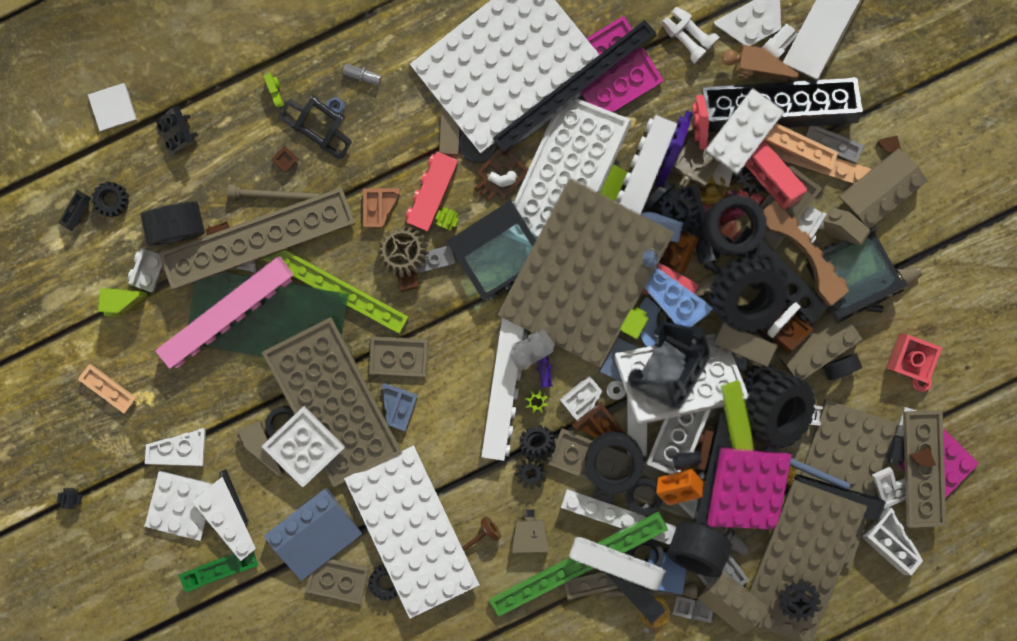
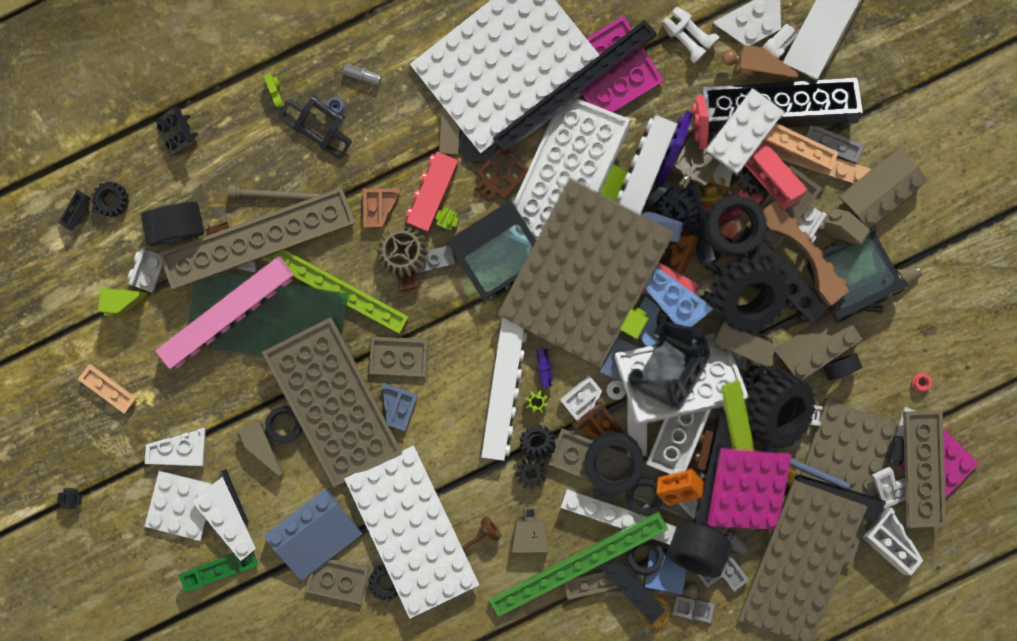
(112, 107): white tile -> none
(284, 159): reddish brown plate -> none
(303, 446): white plate -> none
(504, 180): white arm -> none
(531, 349): light grey brick -> none
(617, 563): white beam -> none
(650, 258): sand blue plate -> none
(686, 460): black cone -> none
(733, 603): dark tan slope -> none
(780, 323): white tile -> none
(791, 334): reddish brown plate -> none
(807, 602): black gear -> none
(889, 144): reddish brown tile -> none
(914, 357): coral slope -> none
(923, 457): reddish brown tile -> none

